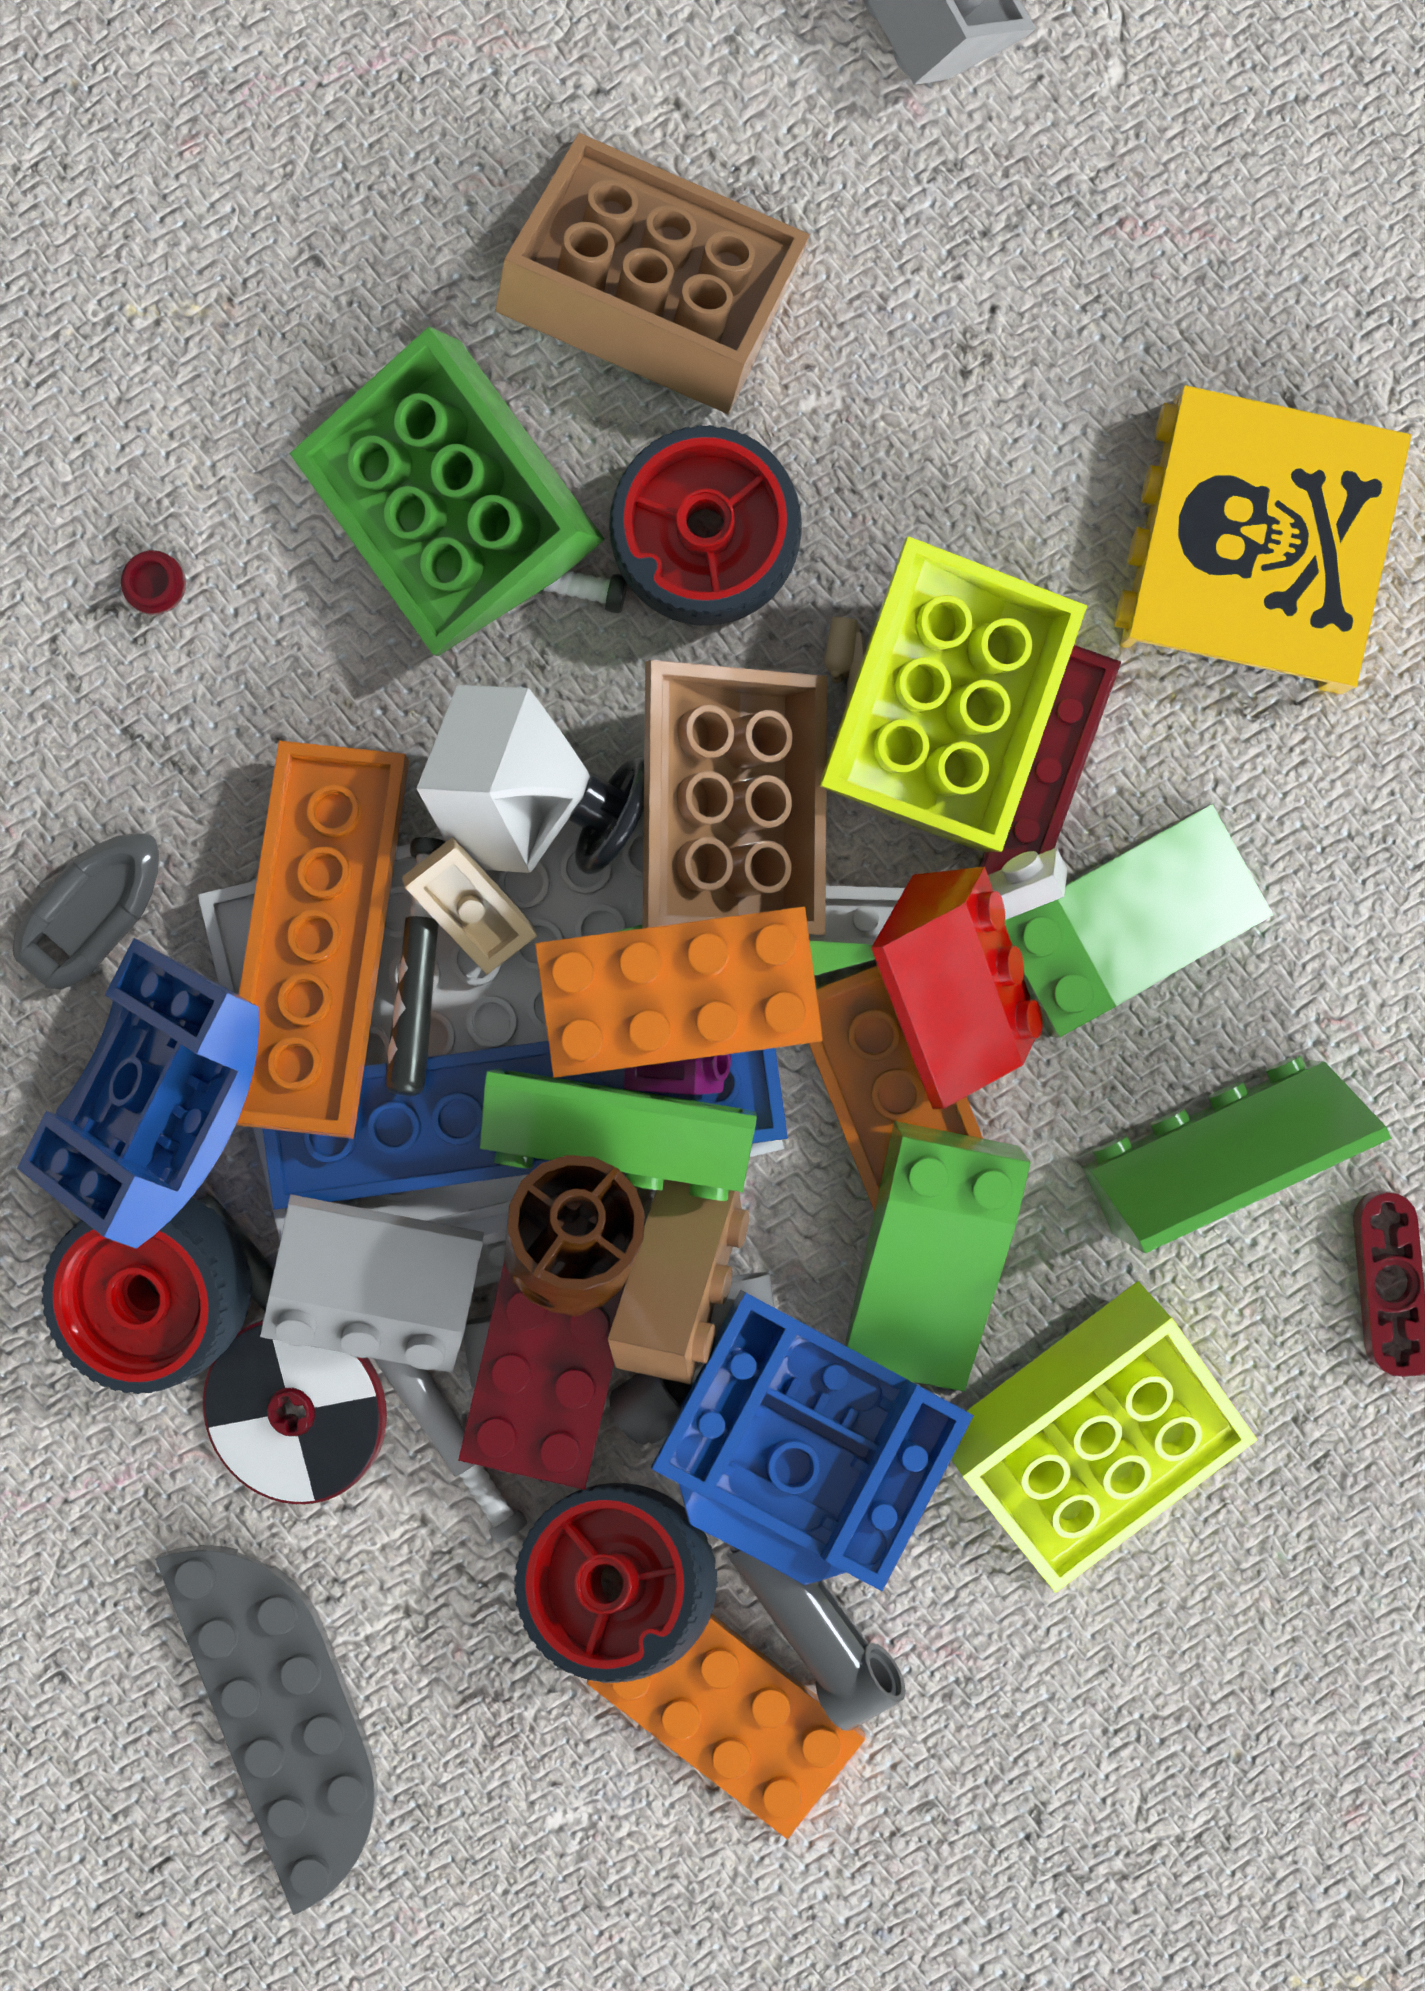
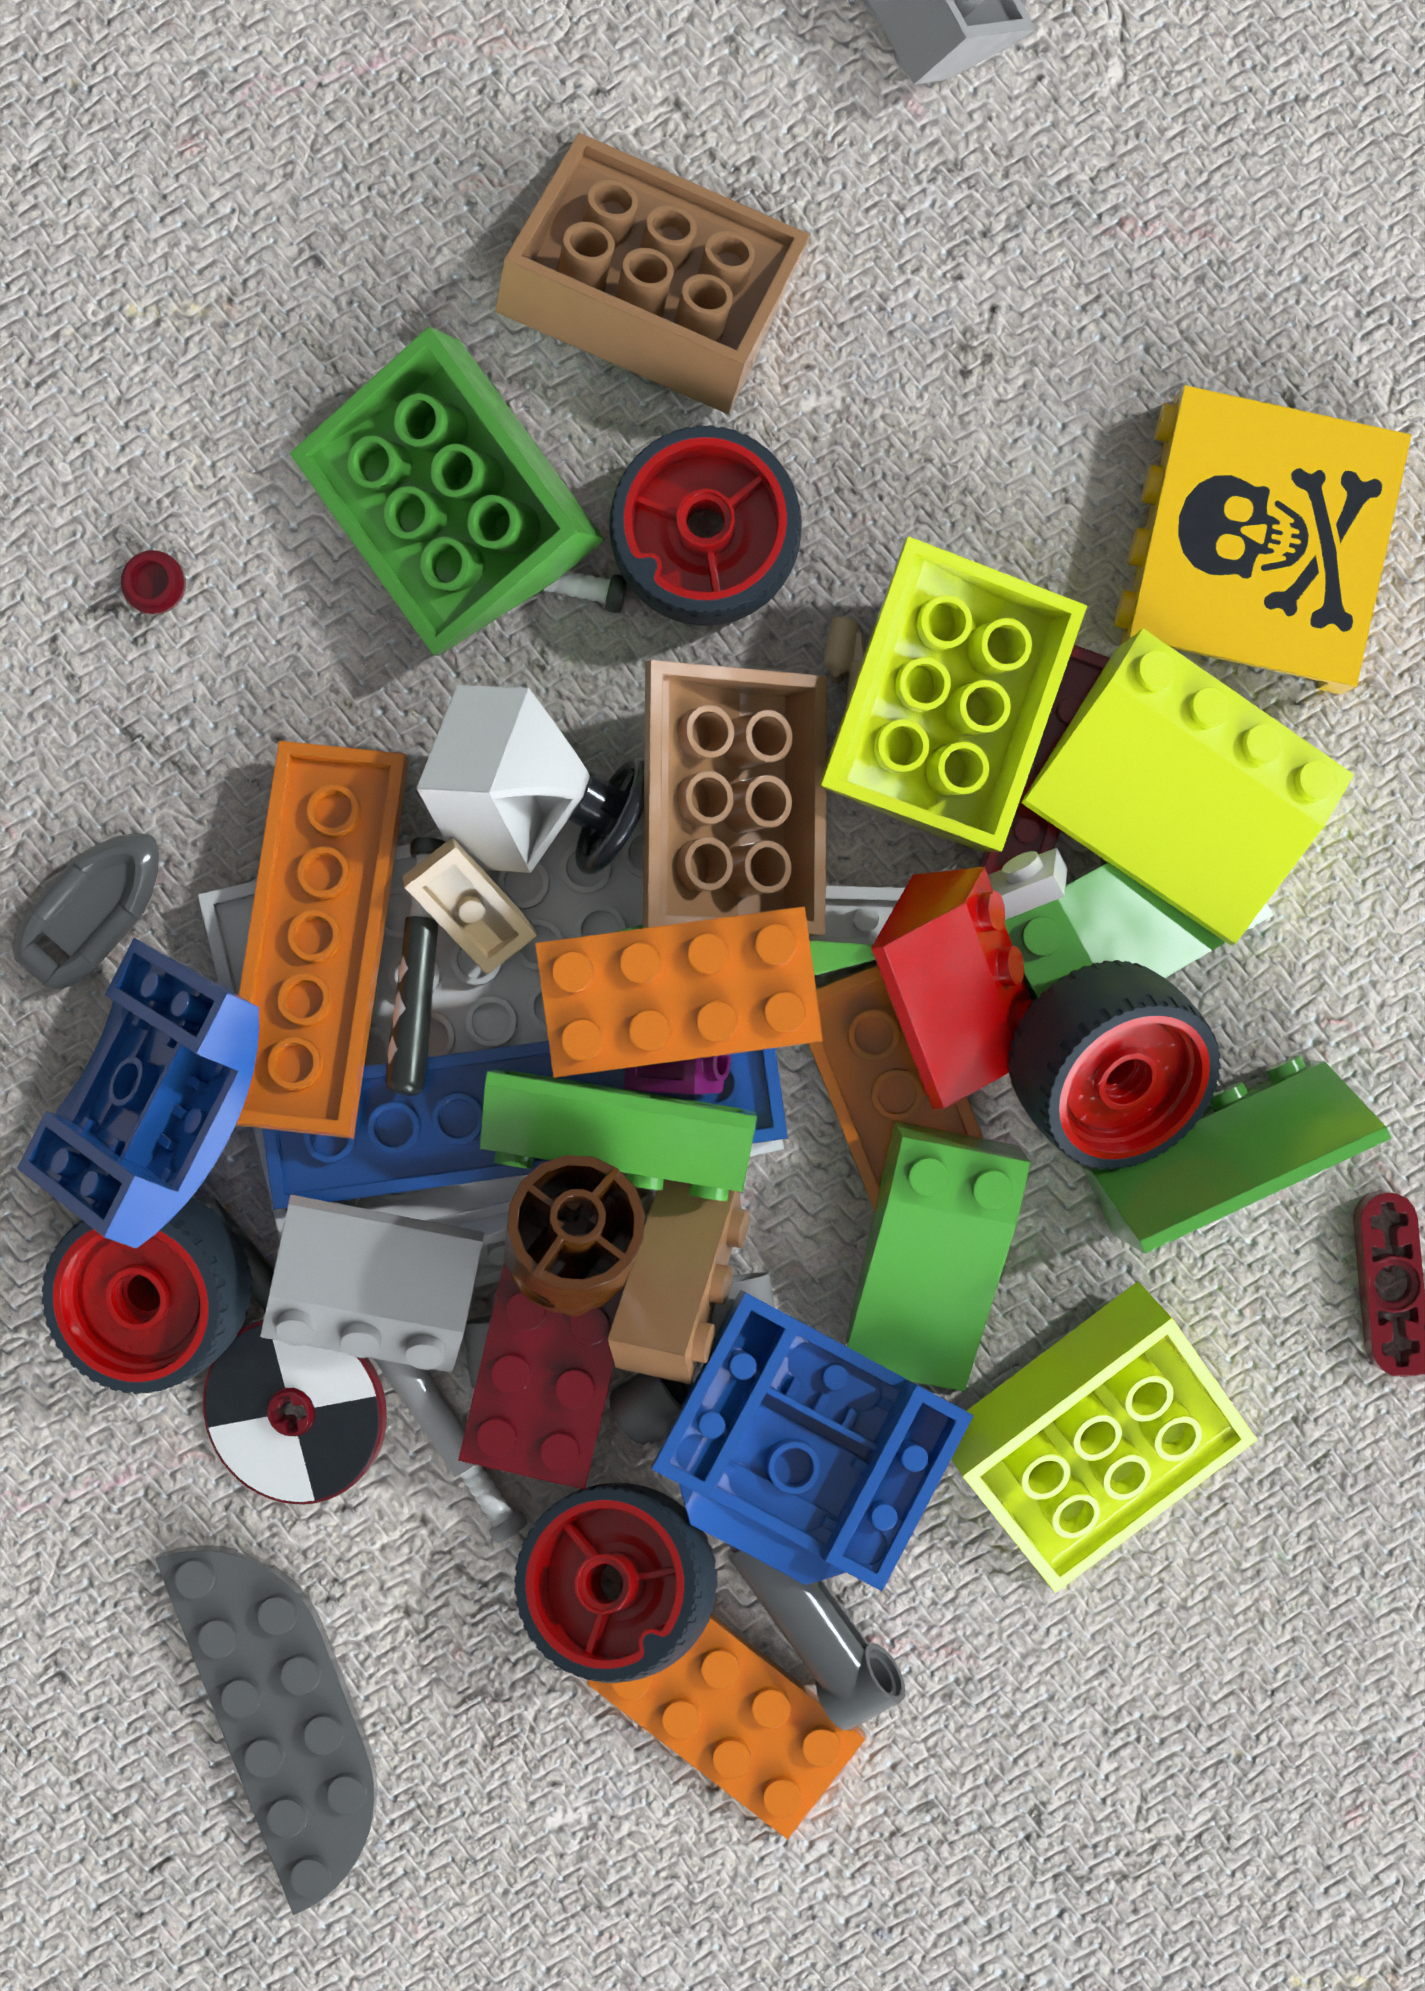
(1114, 1064): none -> wheel
(1187, 786): none -> neon yellow slope

